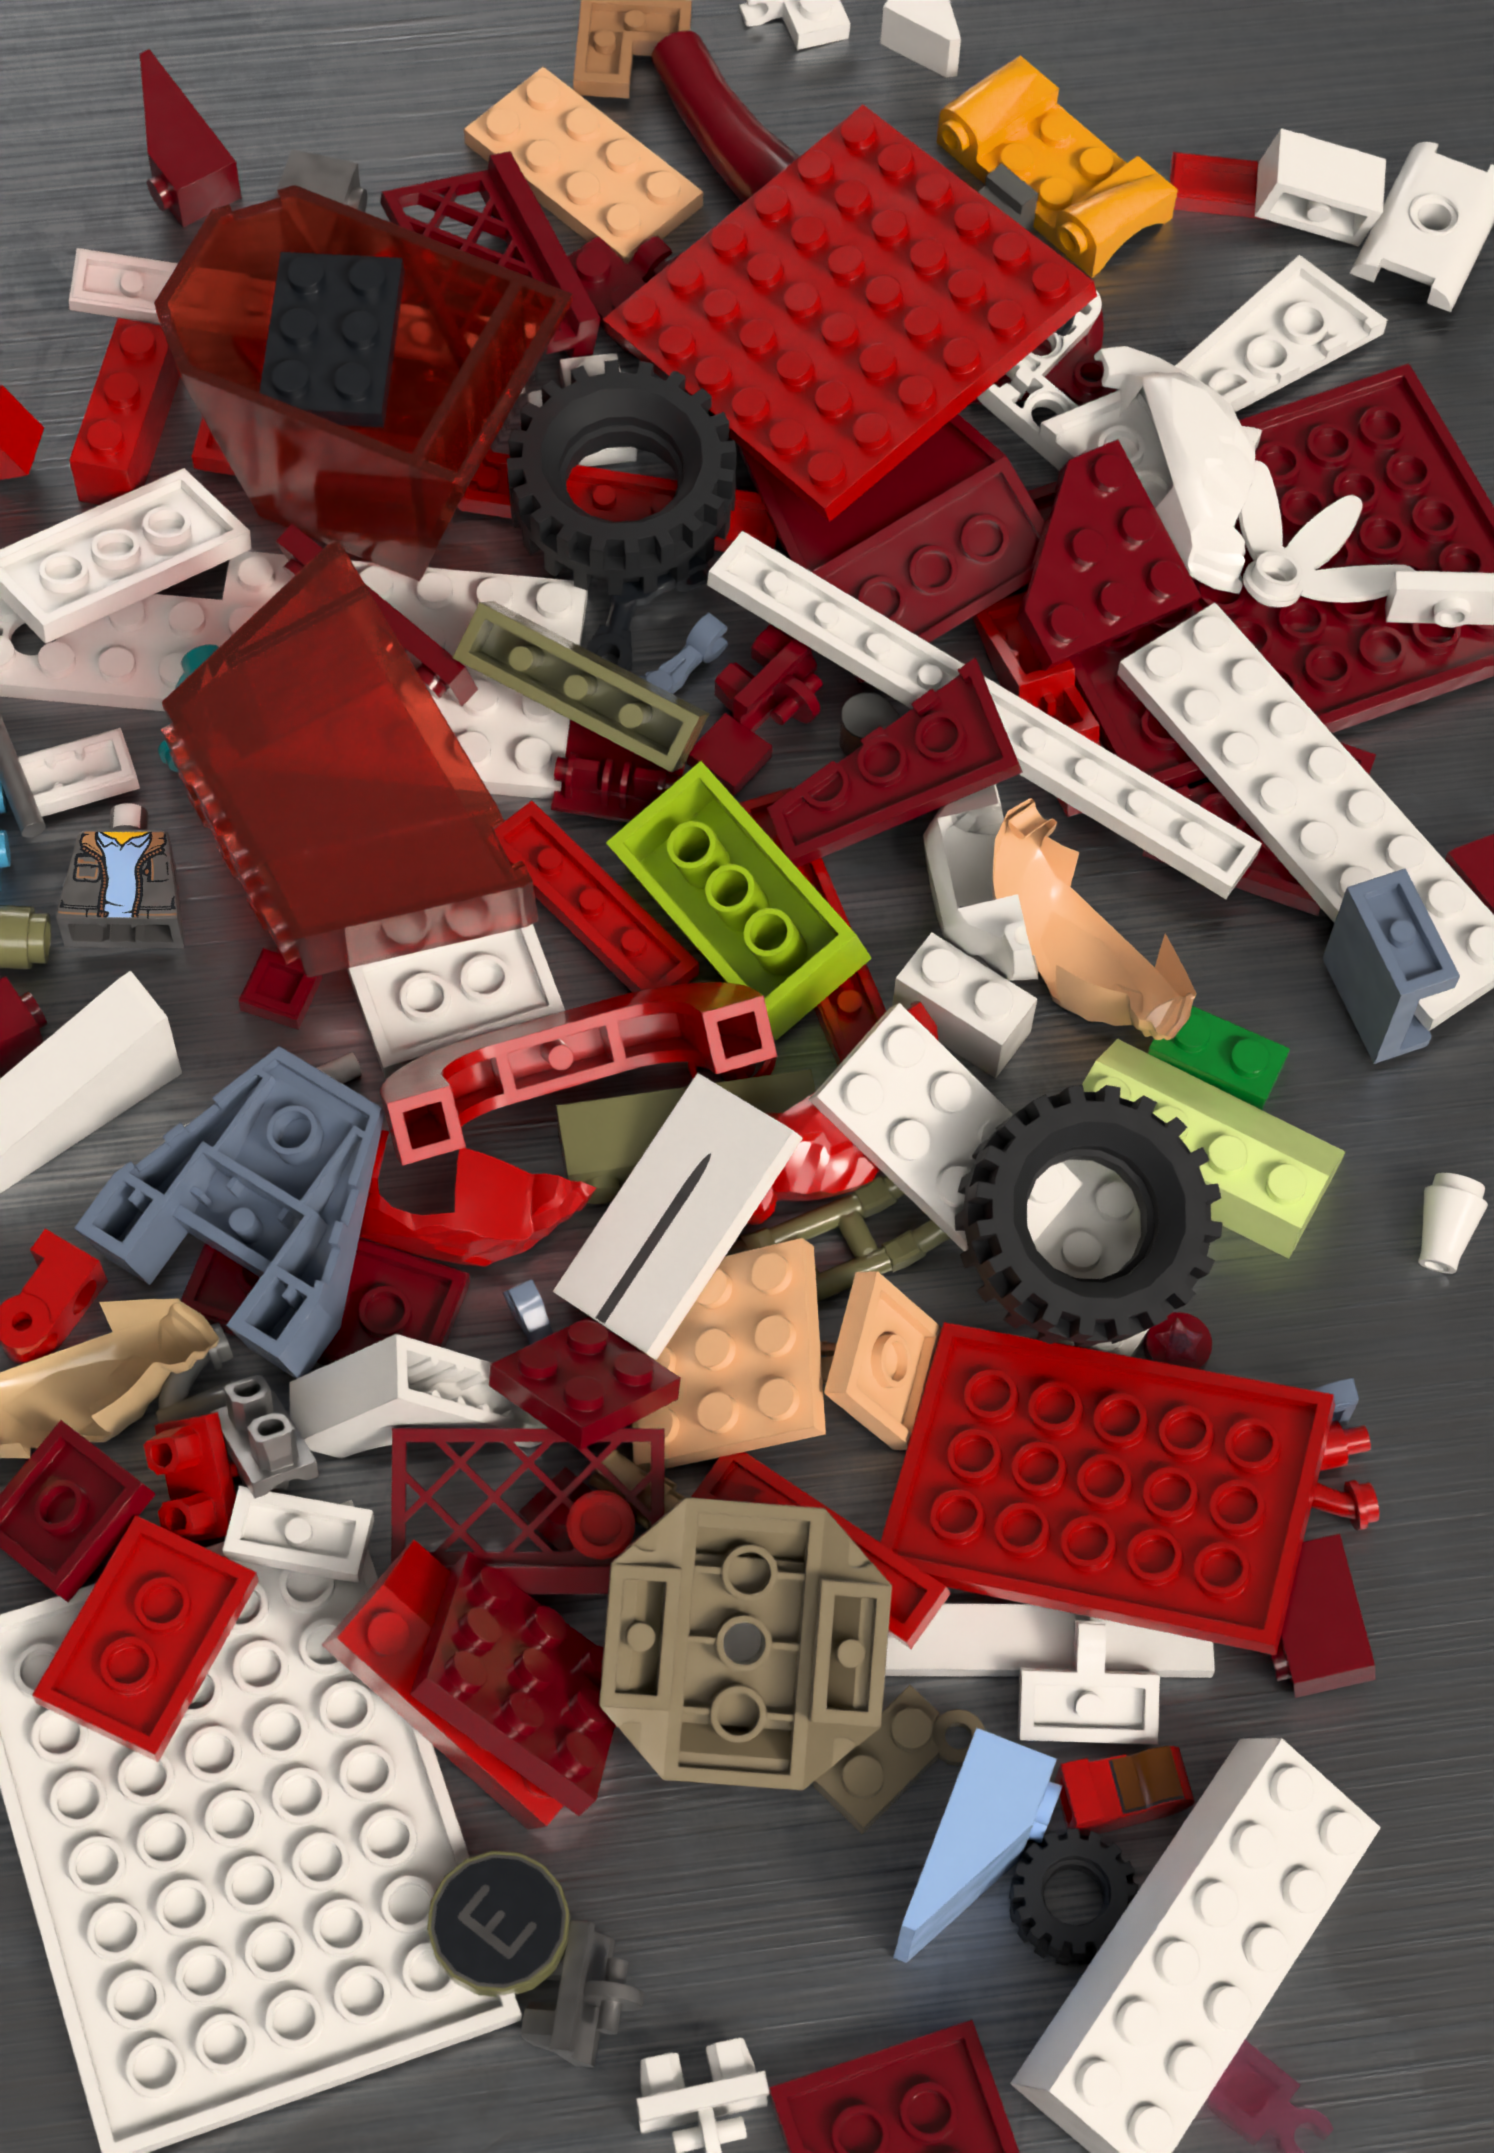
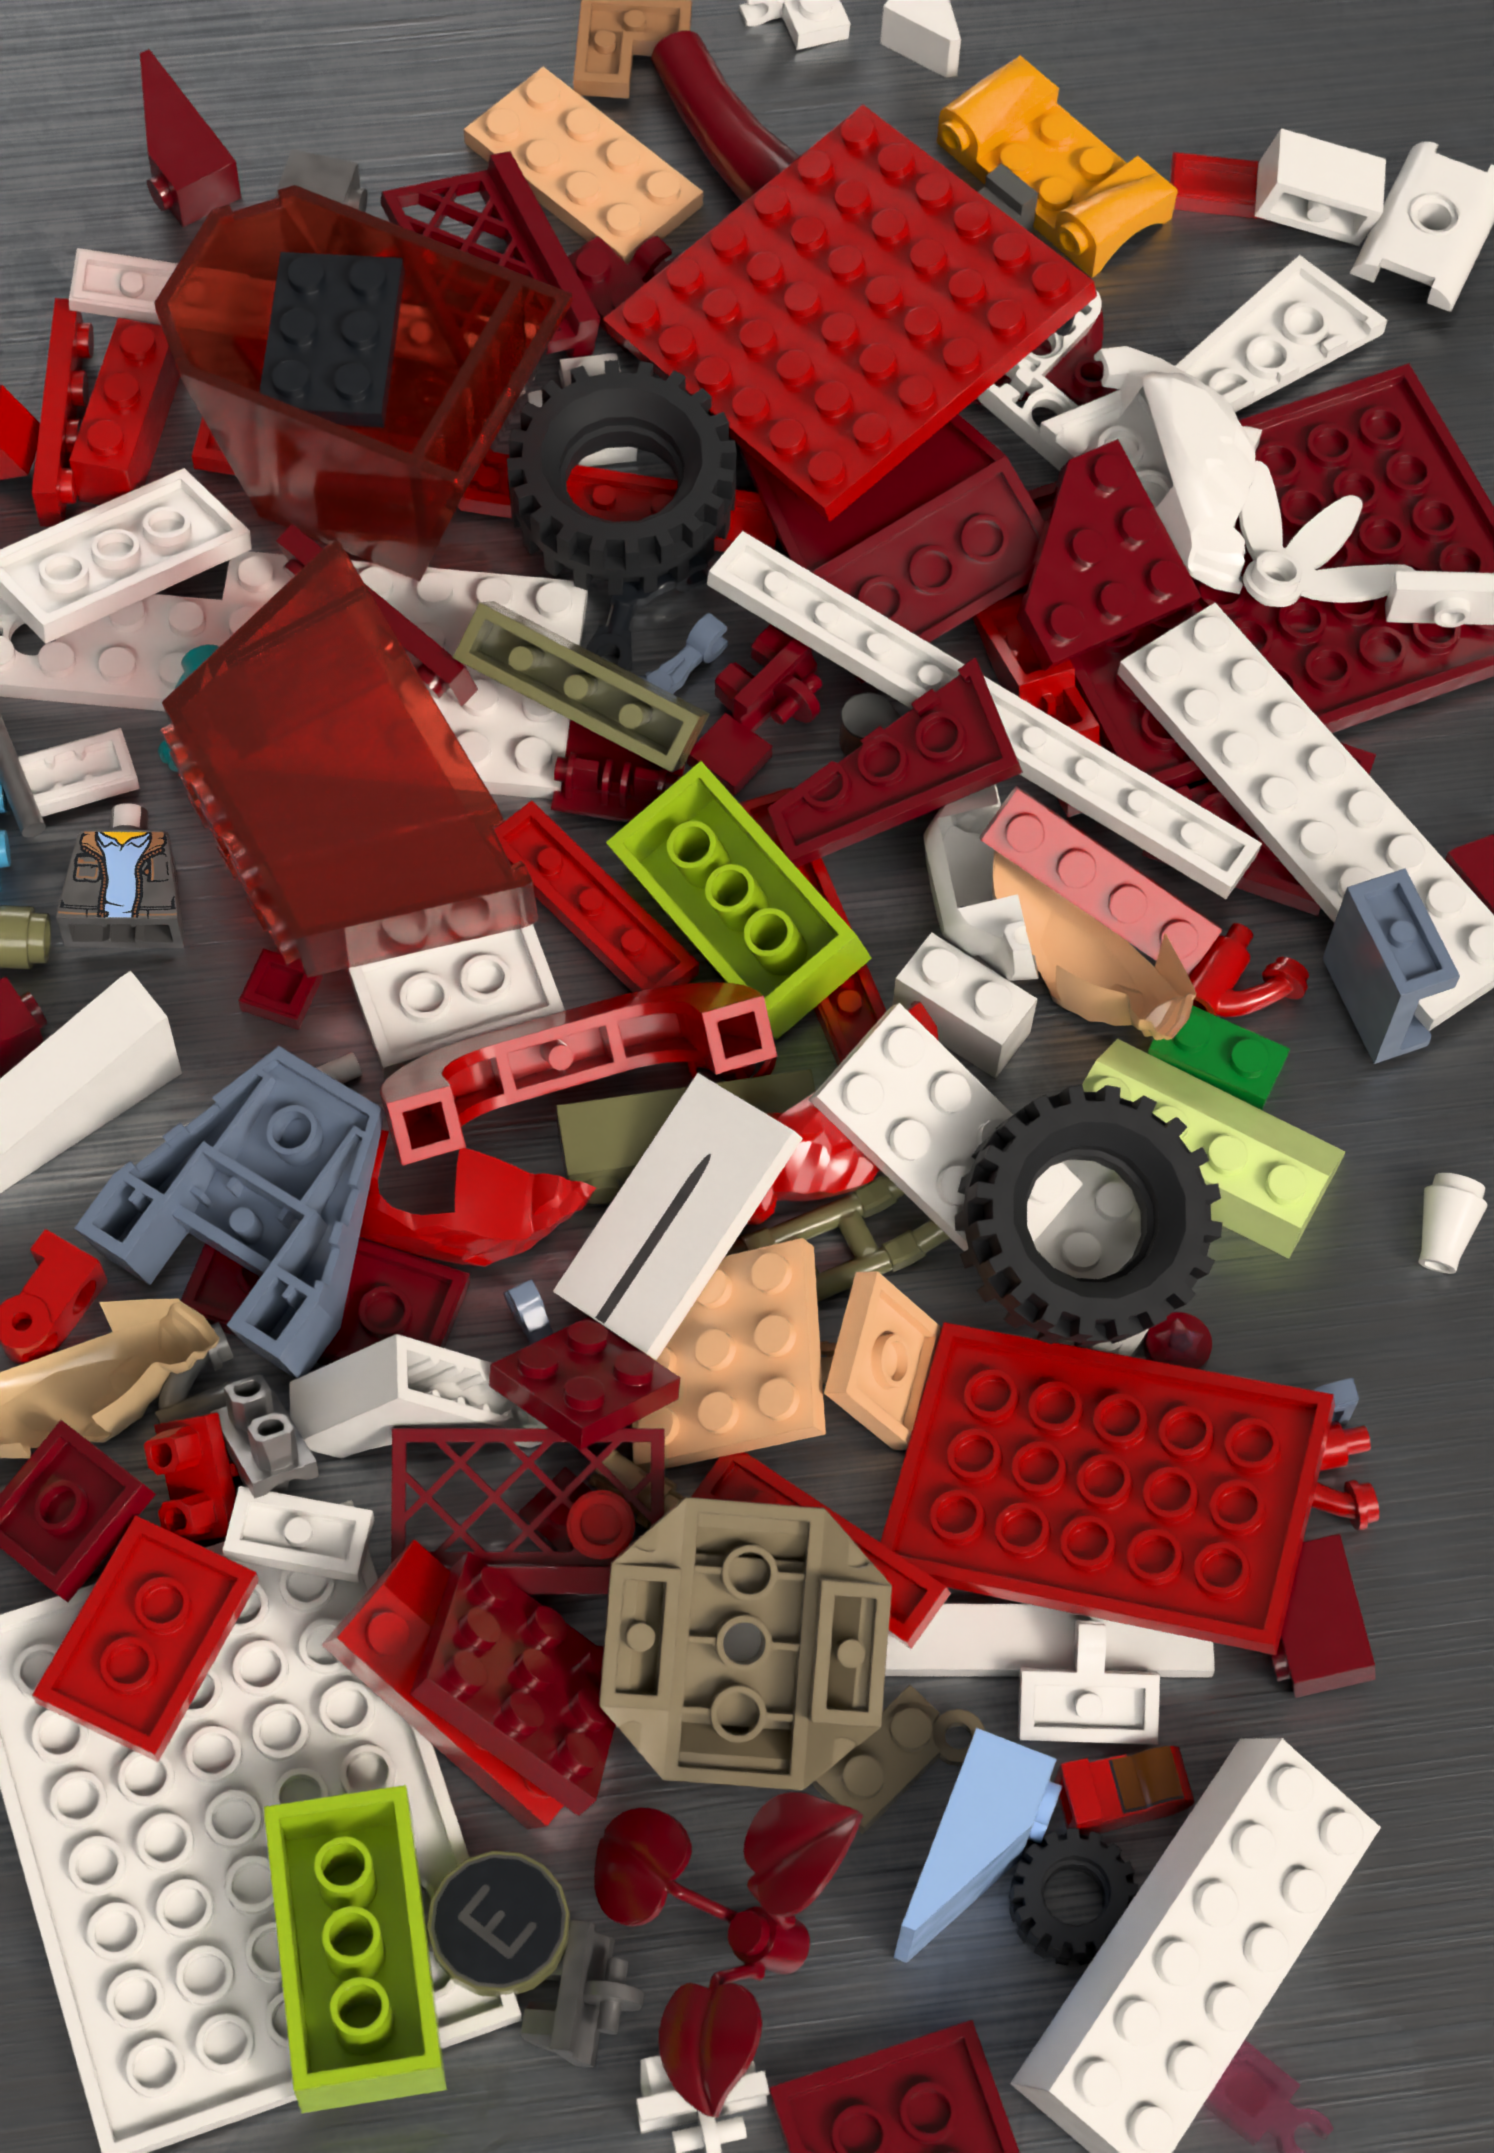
(64, 391): none -> red plate
(353, 1949): none -> lime brick
(794, 1851): none -> dark red plant
(1097, 880): none -> plate
(1224, 964): none -> red plant

